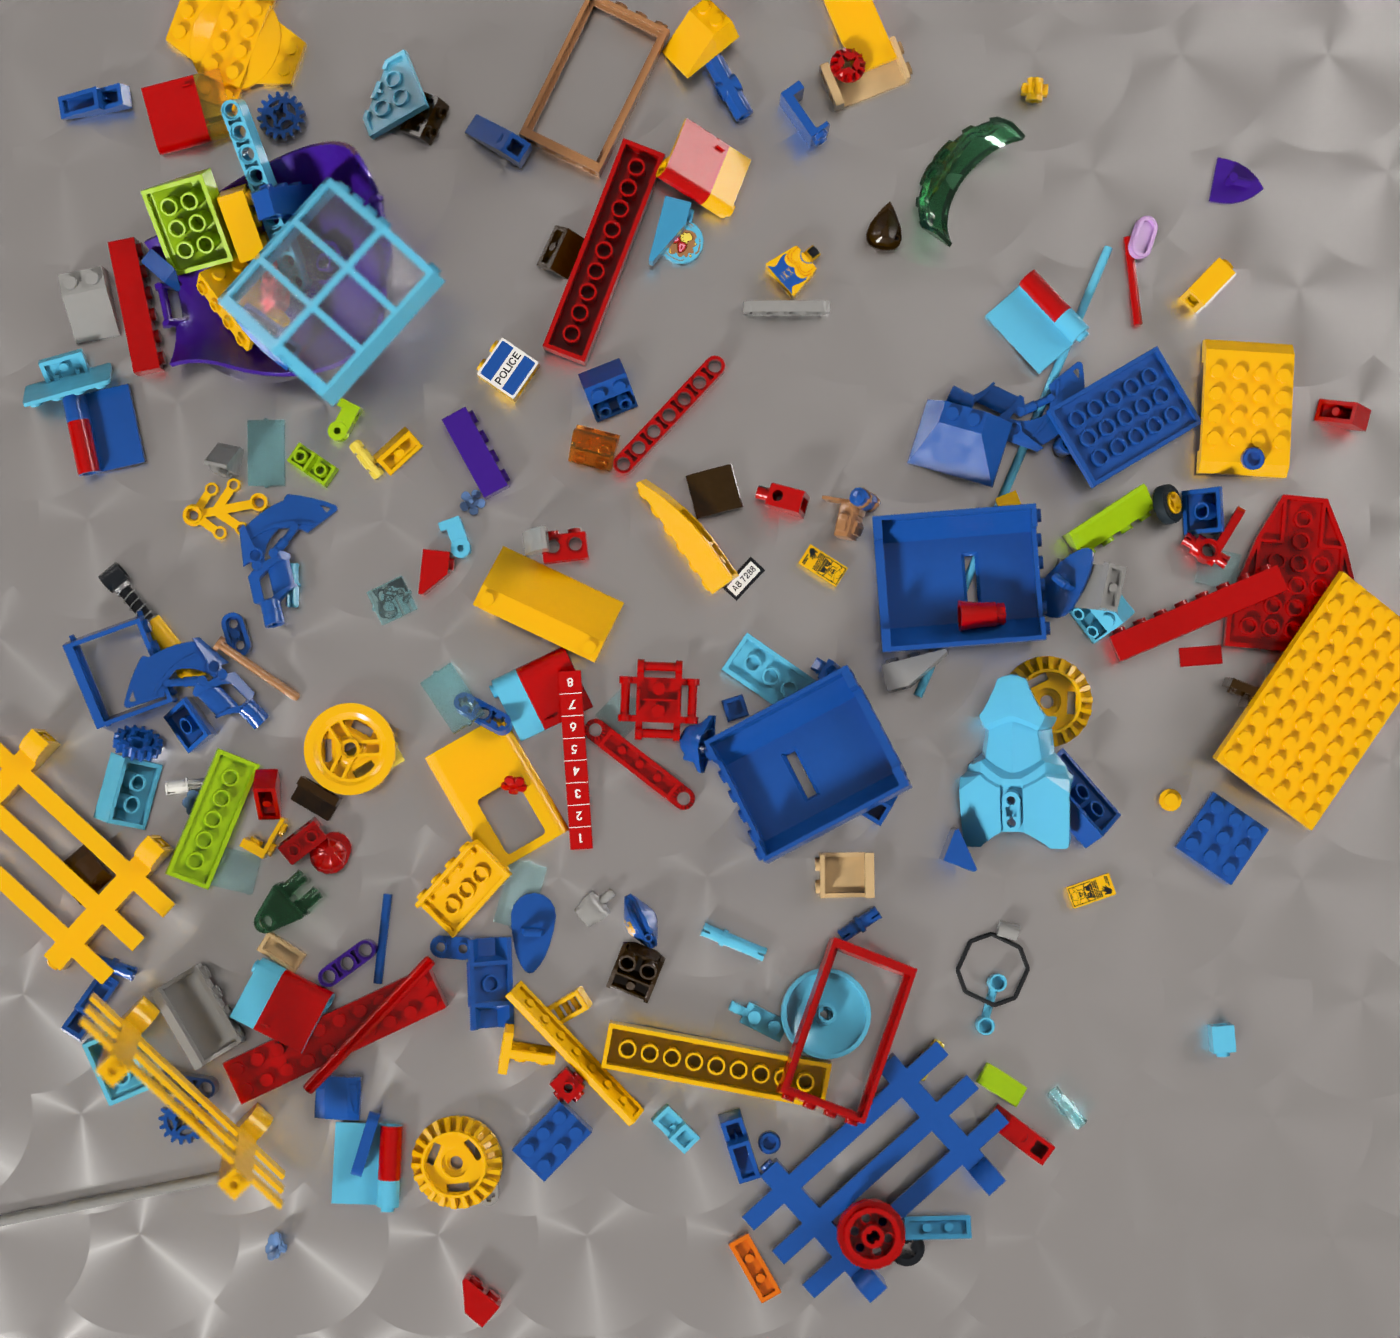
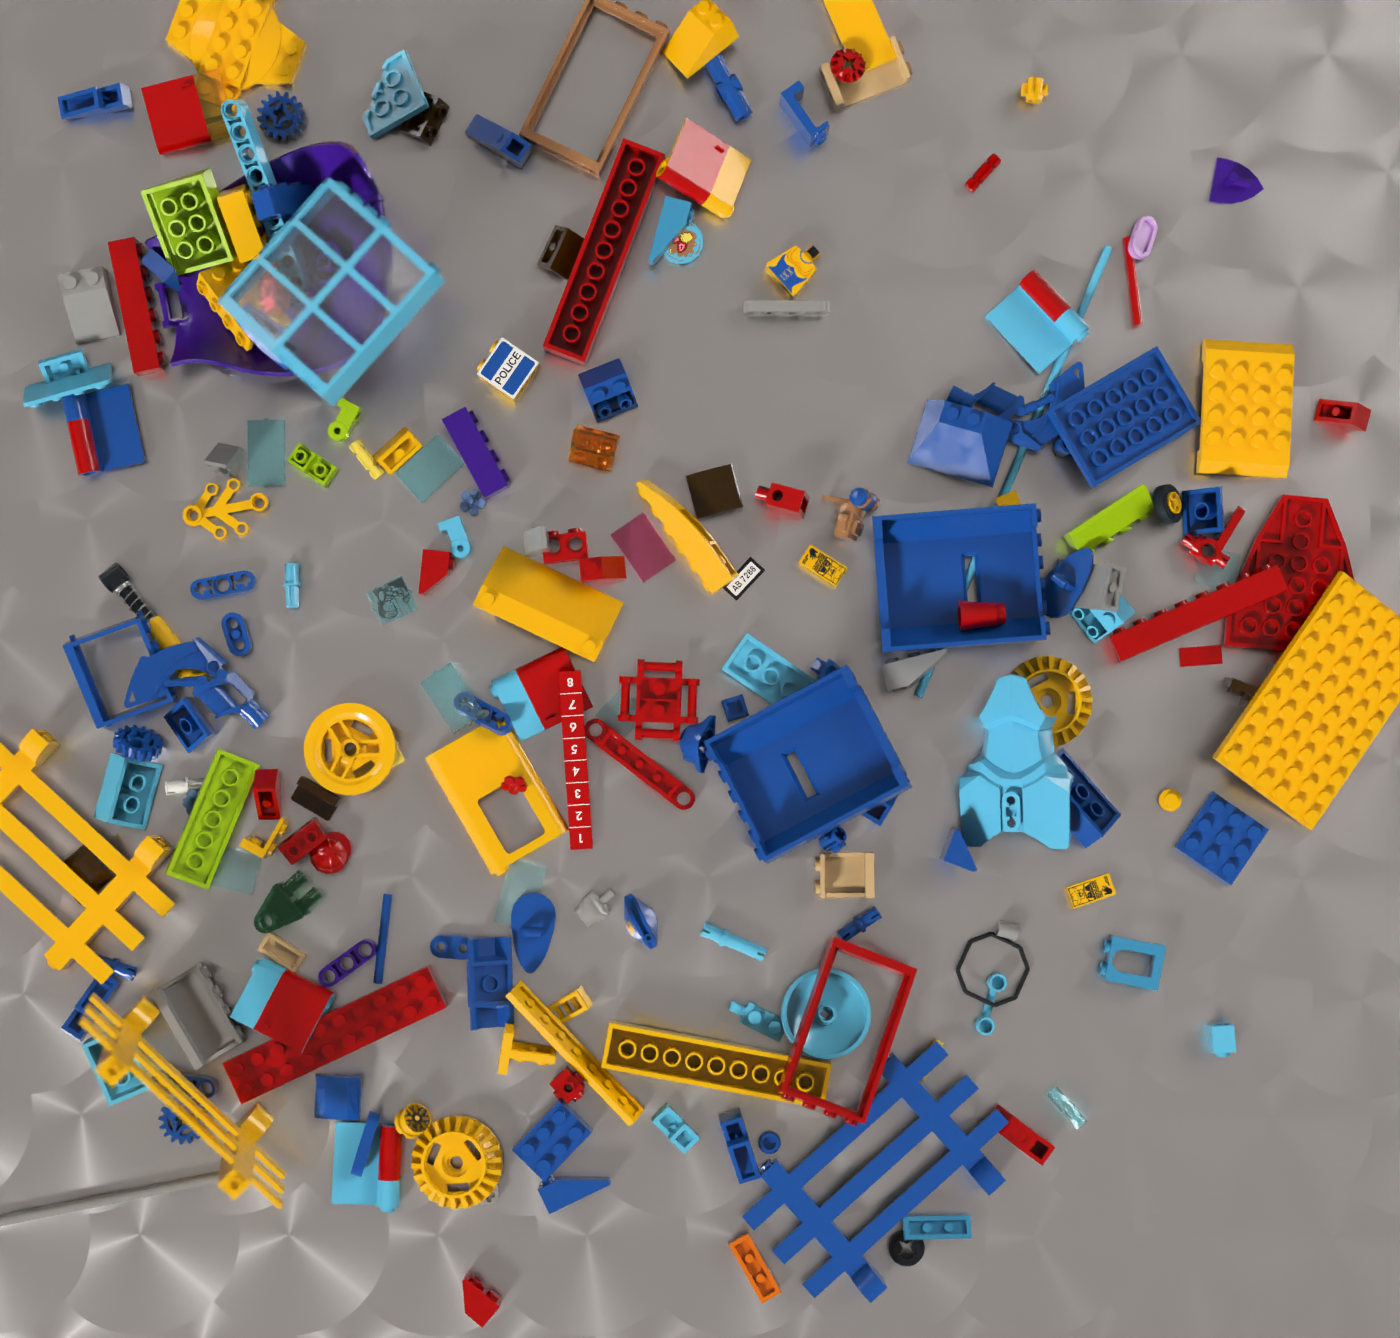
(208, 593): none -> blue beam
(253, 667): medium nougat bar -> none
(275, 1246): medium blue plant -> none
(293, 513): blue piece -> none
(369, 1024): red axle -> none
(411, 1120): none -> yellow wheel
(429, 468): none -> clear light blue piece
(463, 887): yellow bracket -> none
(568, 1189): none -> blue slope
(602, 568): none -> red slope
(636, 970): dark brown slope -> none
(643, 547): none -> clear pink piece
(672, 405): red beam -> none
(833, 840): none -> blue gear
(853, 1218): red wheel -> none
(884, 229): dark brown piece -> none
(951, 167): clear green windscreen -> none
(983, 172): none -> red axle
(1001, 1084): lime slope -> none
(1116, 944): none -> dark azure panel
(1208, 285): yellow piece -> none
(1252, 458): blue tile -> none

